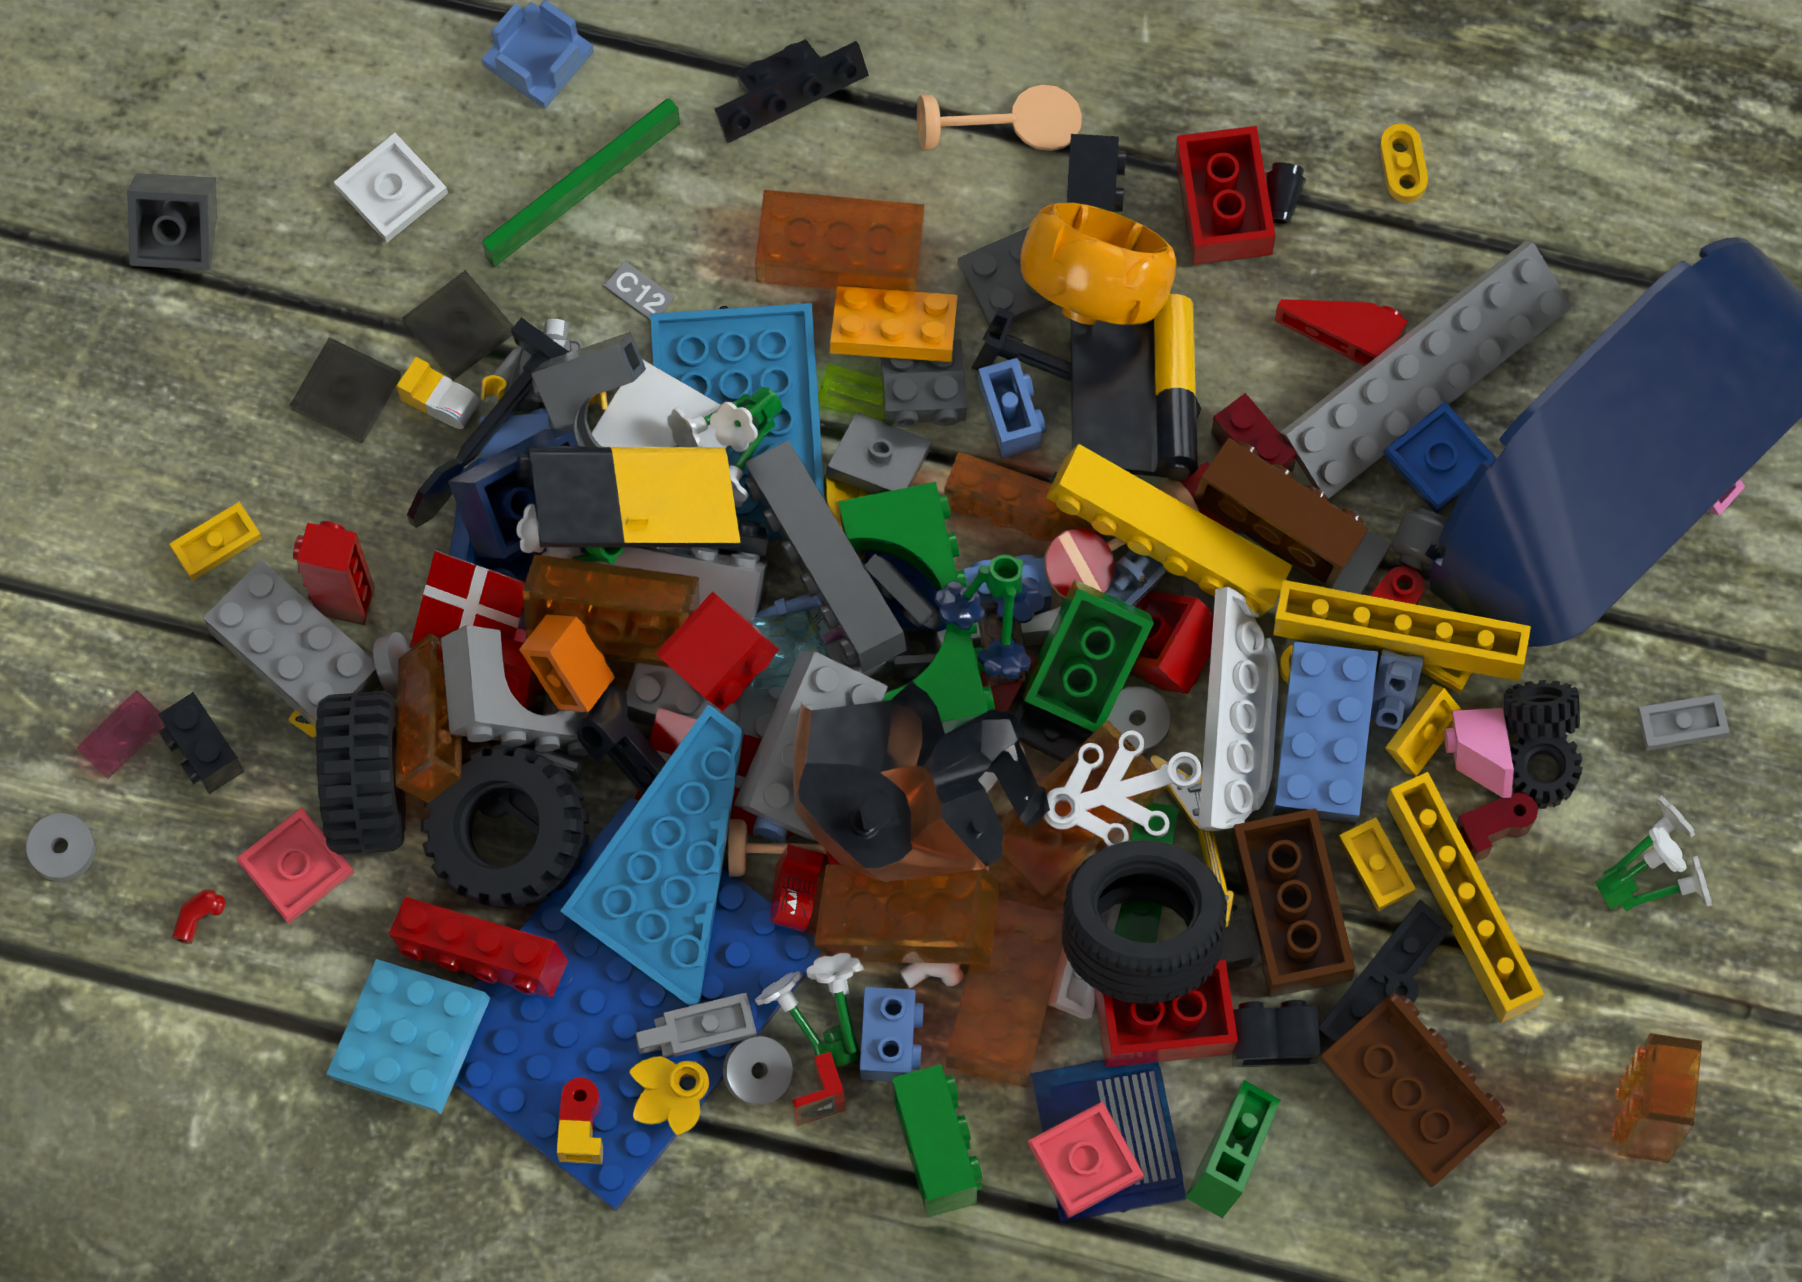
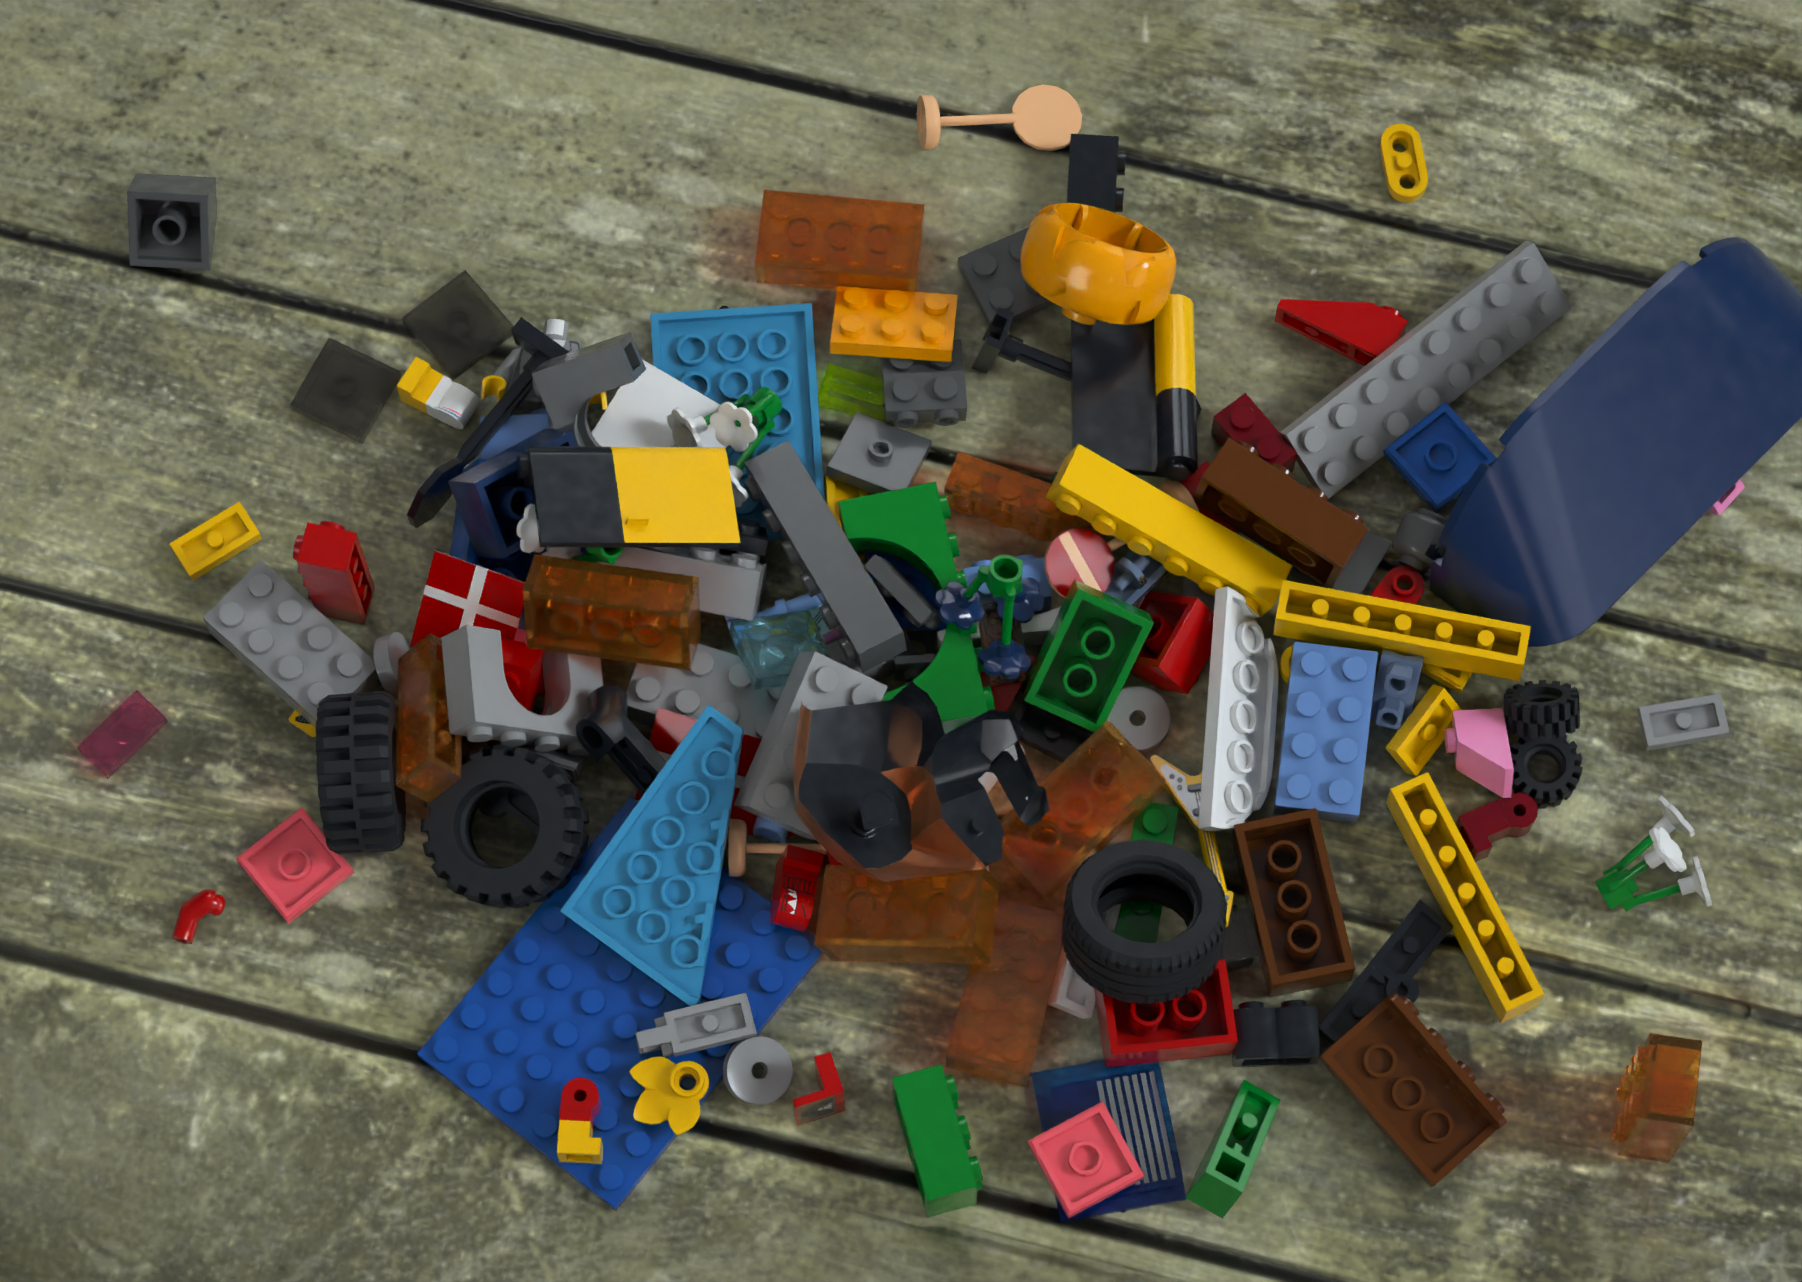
(65, 865): light grey piece -> none
(200, 742): black brick -> none
(390, 187): white plate -> none
(408, 1036): medium azure plate -> none
(478, 948): red brick -> none
(537, 51): medium blue panel -> none
(567, 663): orange brick -> none
(581, 182): green tile -> none
(638, 290): light grey sticker -> none
(718, 651): red slope -> none
(787, 84): black bracket -> none
(834, 971): plant -> none
(889, 1033): medium blue brick -> none
(917, 972): white arm -> none
(1010, 408): medium blue brick -> none
(1114, 792): white plant -> none
(1225, 195): red brick -> none
(1284, 190): black cone -> none
(1376, 864): yellow plate -> none

